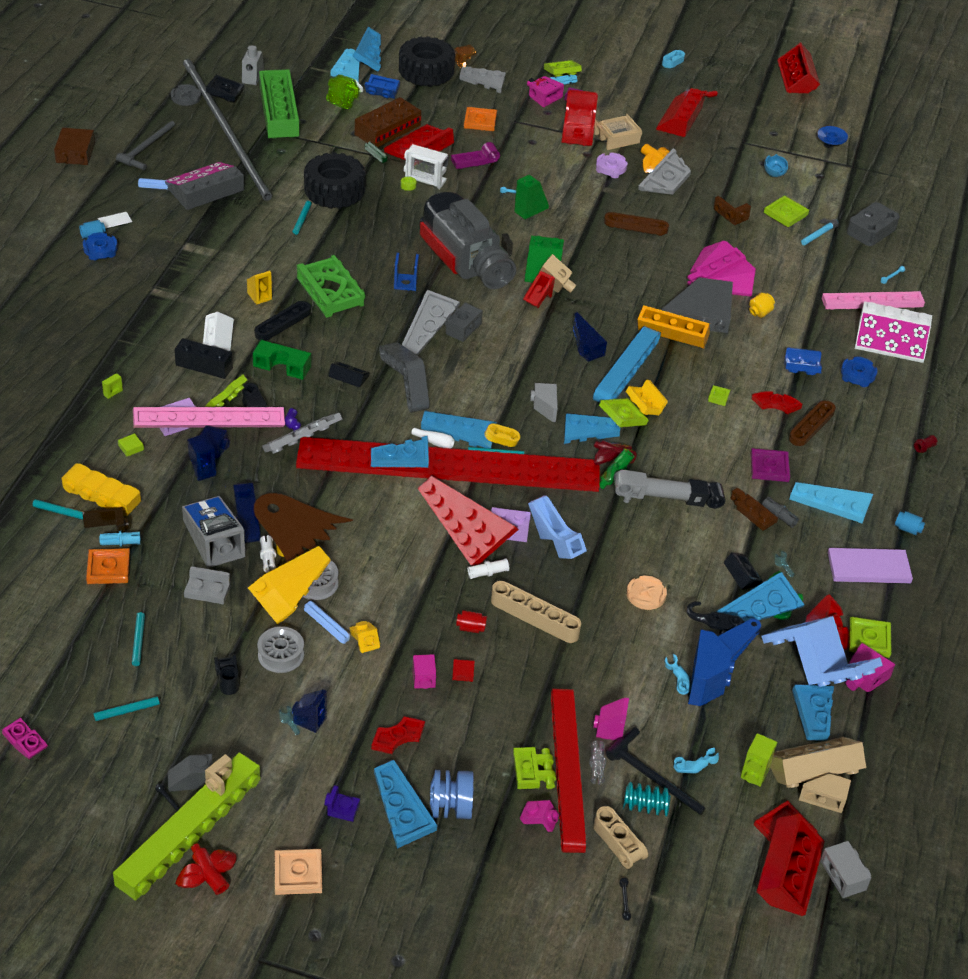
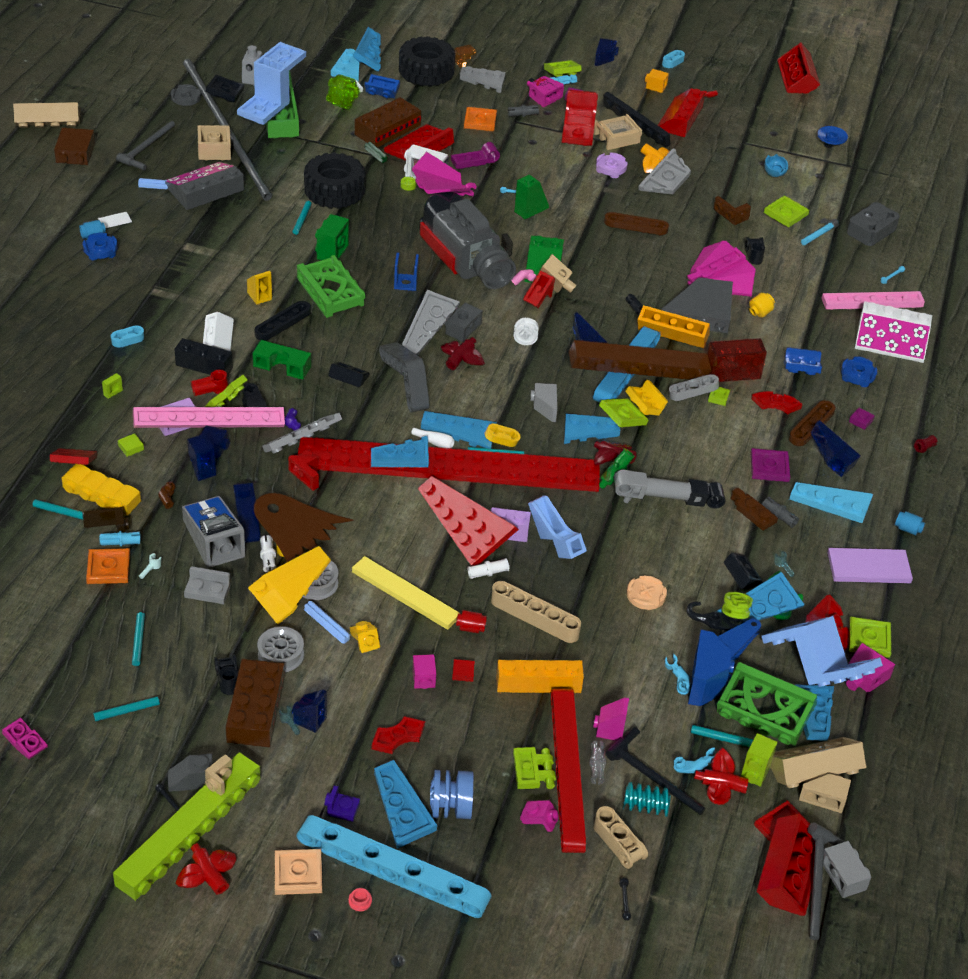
(46, 114): none -> tan slope
(73, 456): none -> red tile
(127, 336): none -> medium azure beam
(153, 564): none -> light aqua hand
(166, 493): none -> reddish brown arm
(214, 142): none -> tan brick
(216, 383): none -> red piece
(255, 703): none -> reddish brown brick
(271, 83): none -> light blue bracket
(305, 469): none -> red slope
(332, 237): none -> green brick
(360, 899): none -> coral plate
(394, 866): none -> medium azure beam
(405, 592): none -> light yellow tile
(439, 177): none -> dark pink panel
(462, 352): none -> dark red plant
(523, 110): none -> dark grey pin
(524, 274): none -> bright pink arm
(526, 331): none -> white wheel
(539, 675): none -> light orange brick
(606, 51): none -> clear blue slope
(634, 303): none -> black axle
(638, 360): none -> reddish brown brick
(647, 126): none -> black plate
(656, 80): none -> light orange brick
(683, 391): none -> light grey beam
(721, 736): none -> teal piece
(722, 778): none -> red plant
(737, 359): none -> clear red brick
(737, 605): none -> lime wheel
(755, 250): none -> black piece
(769, 684): none -> bright green fence
(821, 836): none -> dark grey bar
(835, 451): none -> clear blue slope
(861, 418): none -> magenta plate

